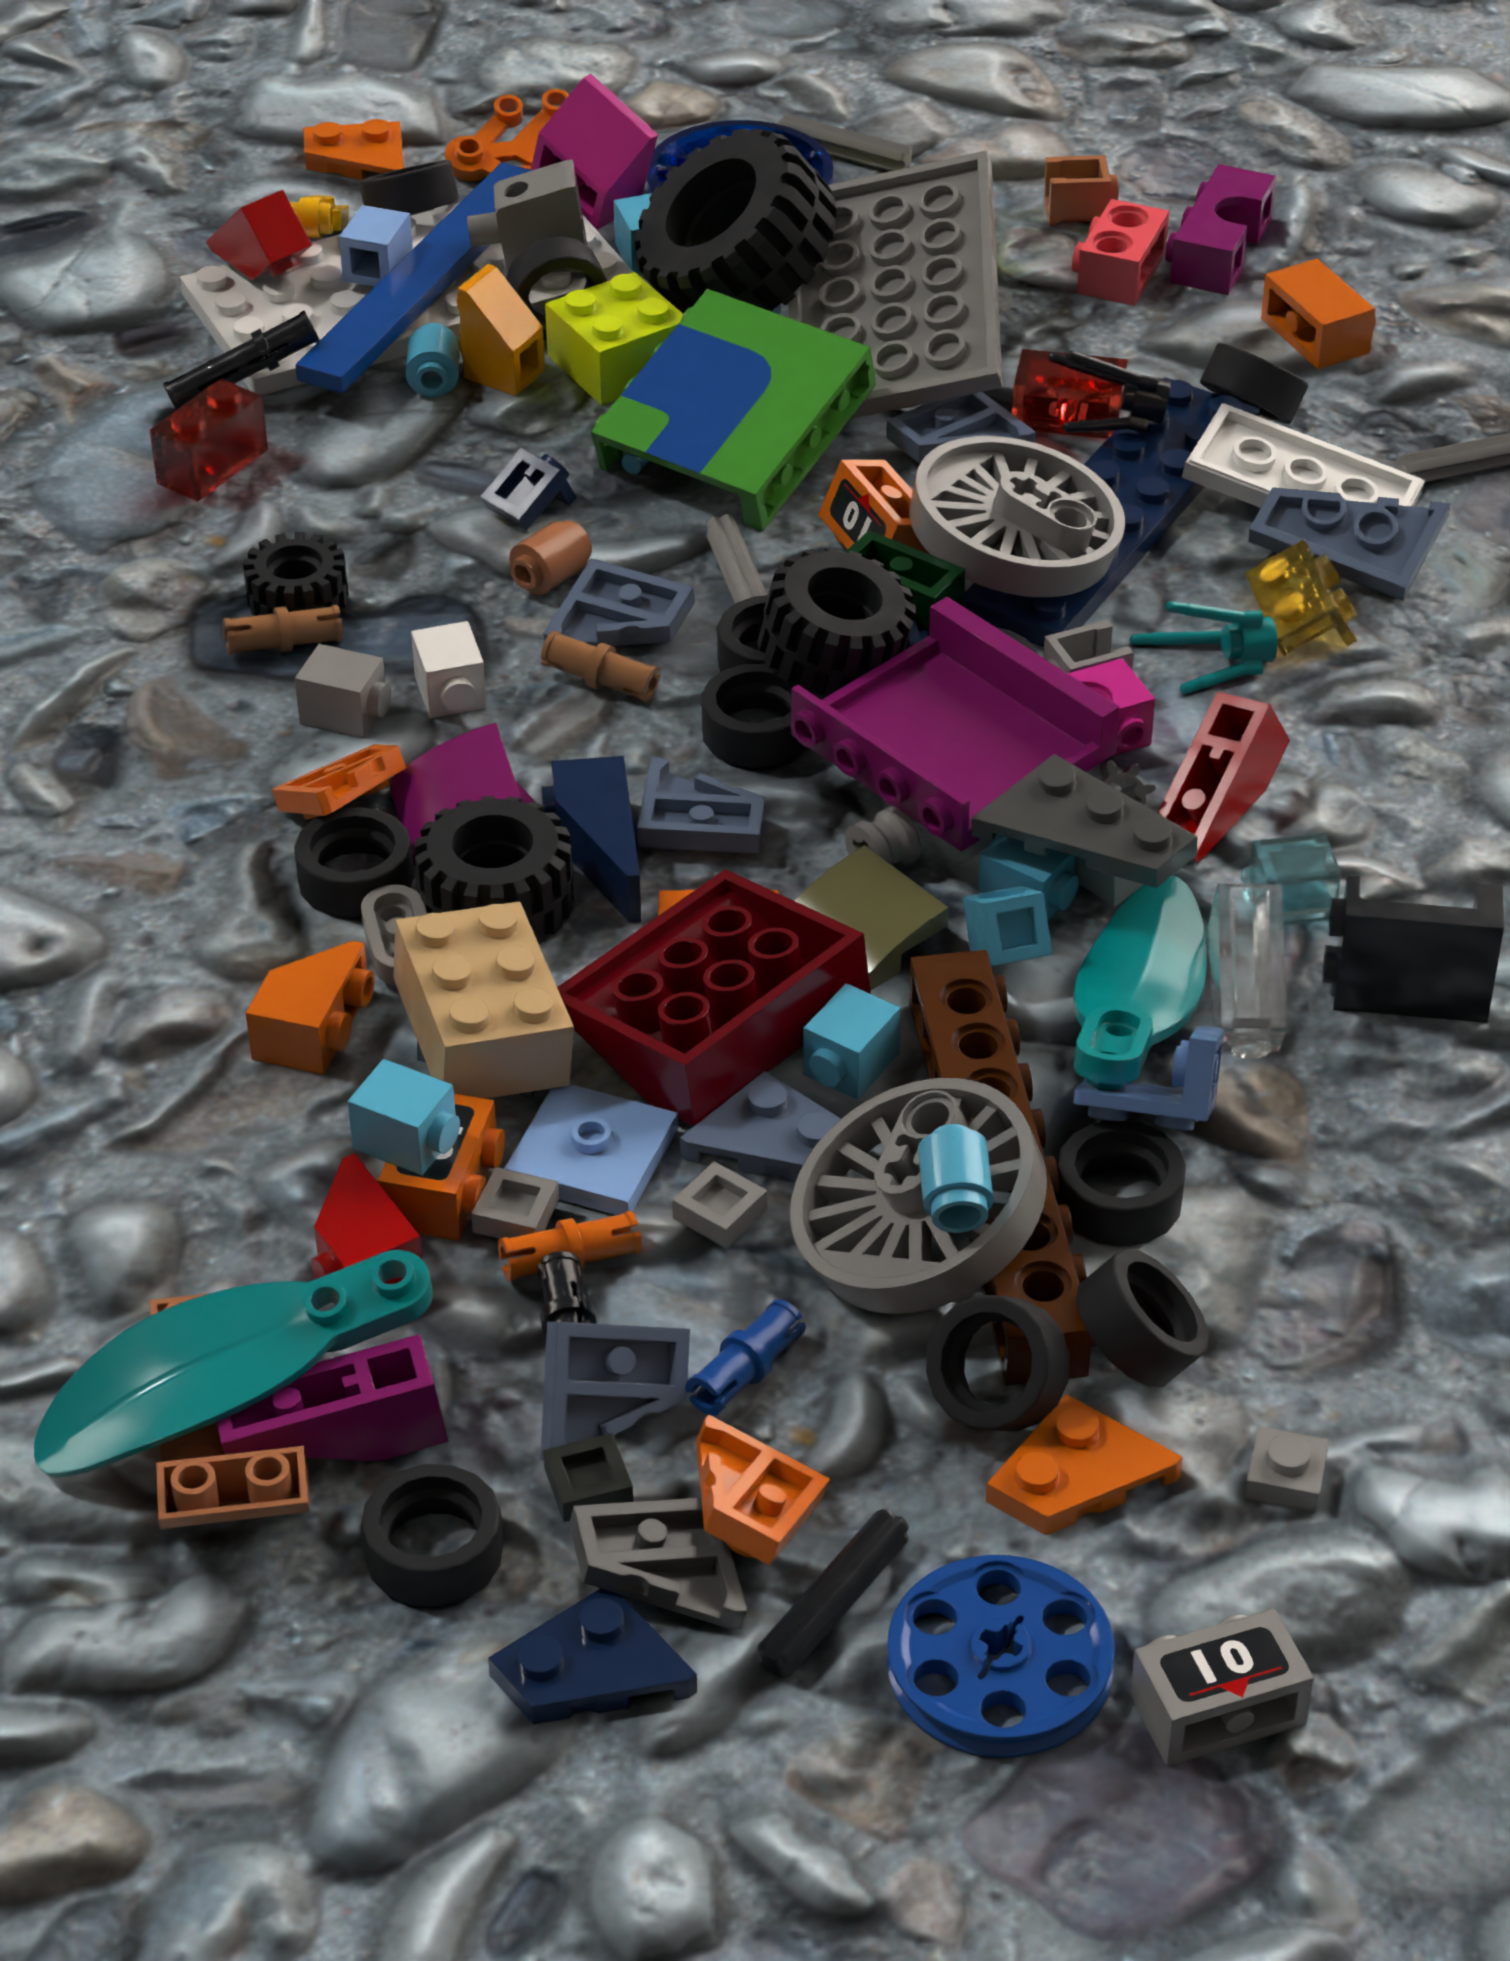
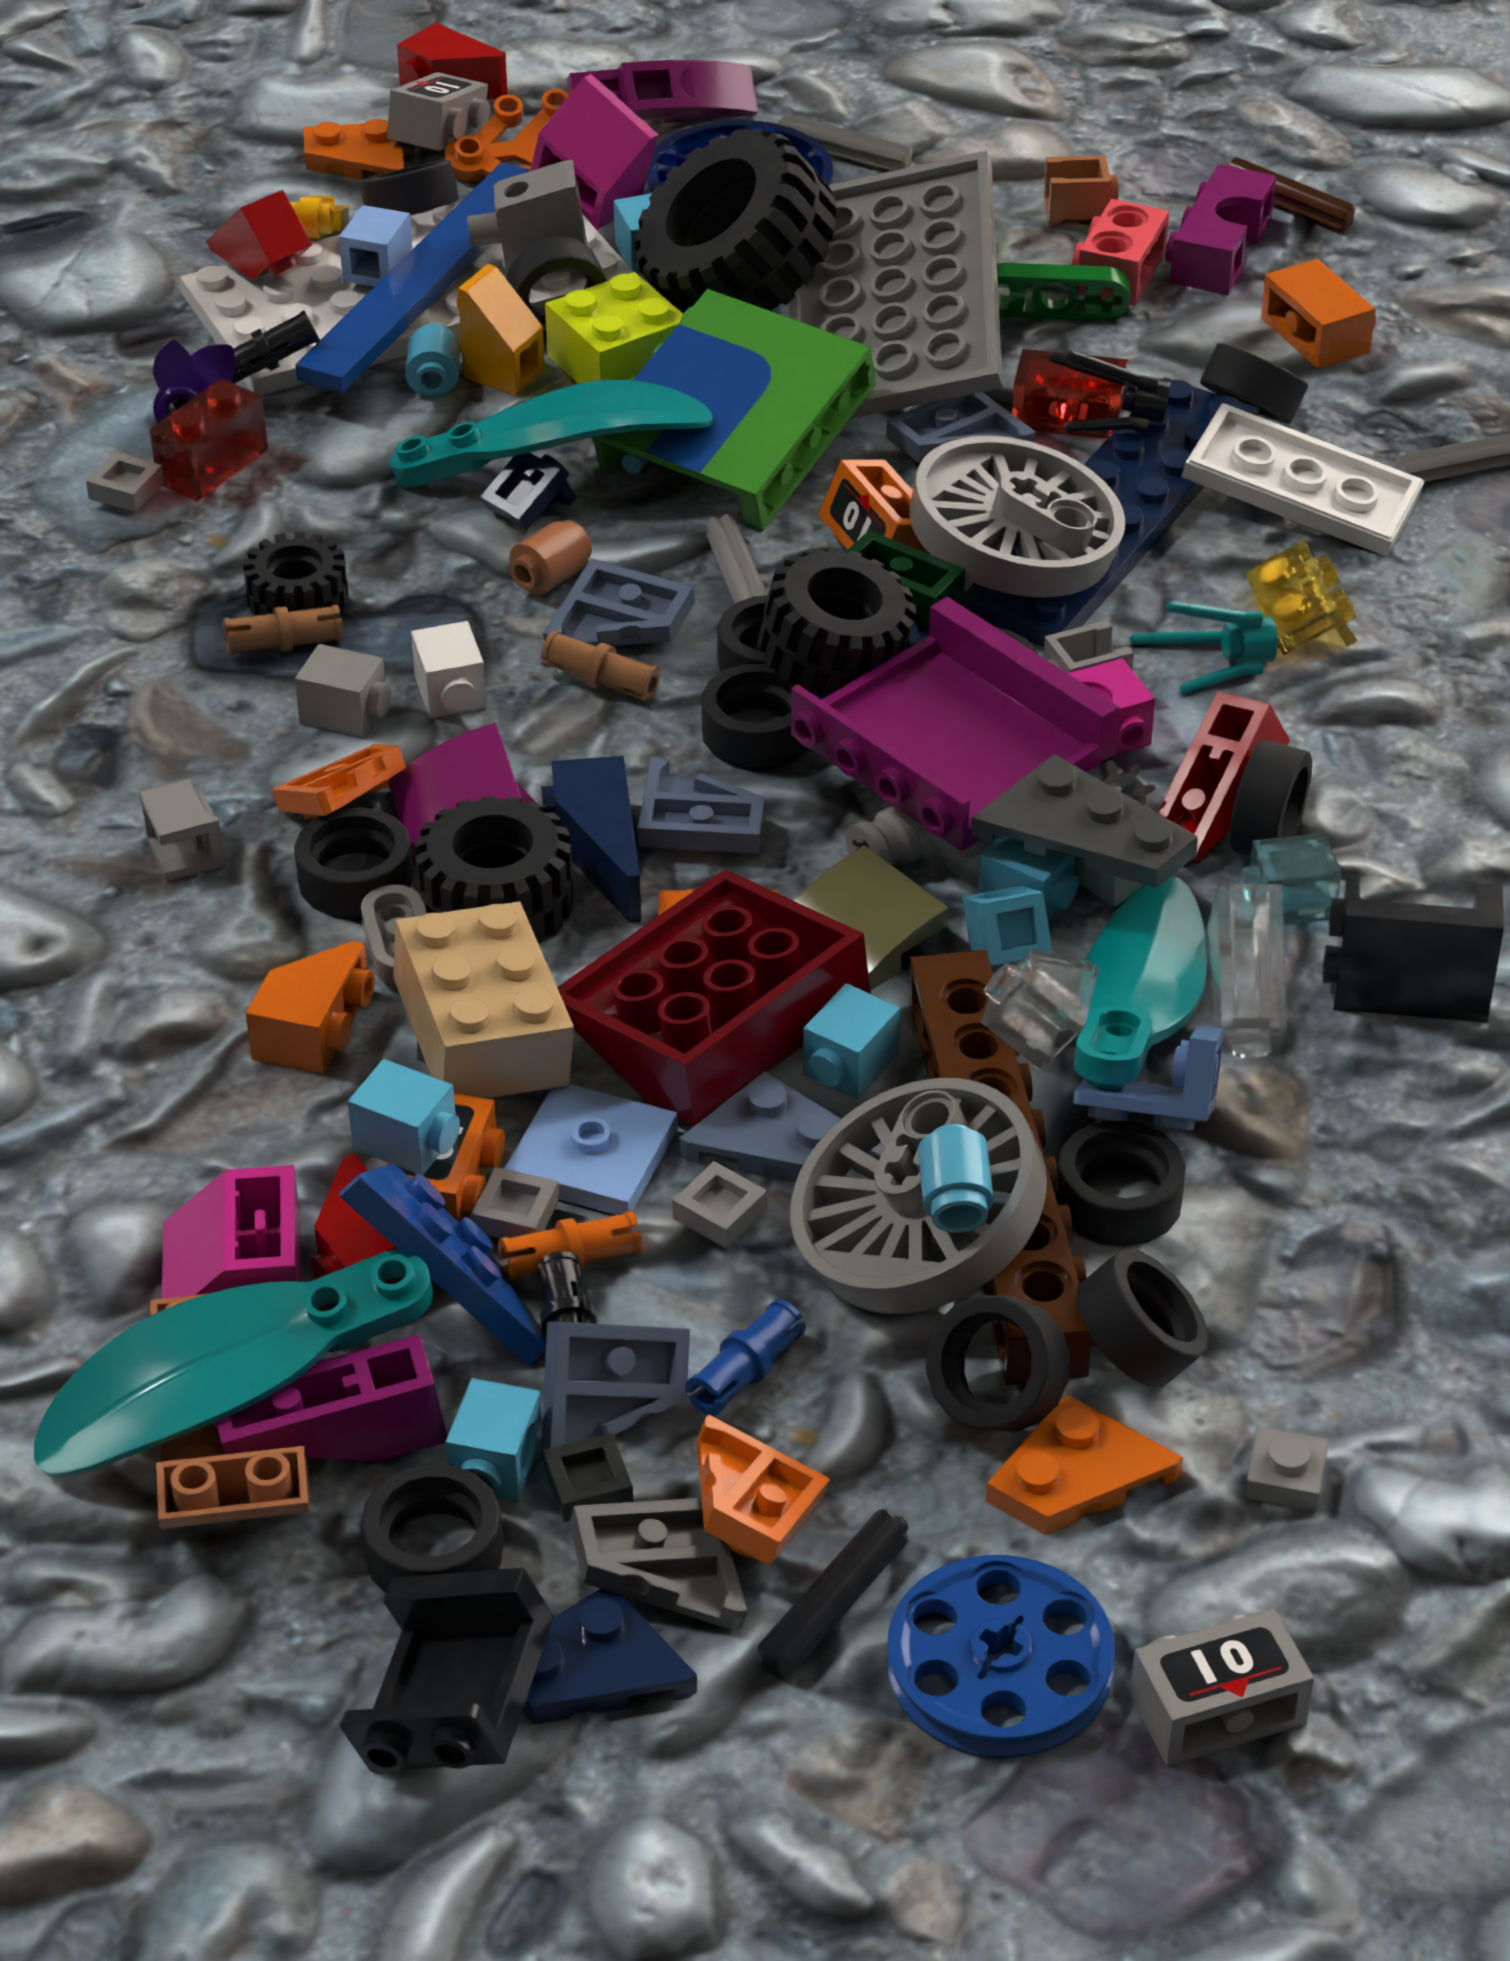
(125, 482): none -> light grey plate
(181, 830): none -> light grey window
(186, 375): none -> dark purple plate
(234, 1233): none -> dark pink slope
(437, 110): none -> light grey brick
(453, 54): none -> red slope
(455, 1252): none -> blue wing
(455, 1671): none -> black panel
(497, 1435): none -> medium azure brick
(547, 422): none -> teal plant
(679, 89): none -> magenta slope
(1040, 1003): none -> clear slope
(1070, 307): none -> green beam
(1270, 795): none -> black tyre
(1305, 199): none -> reddish brown axle
(1366, 541): sand blue wing -> none

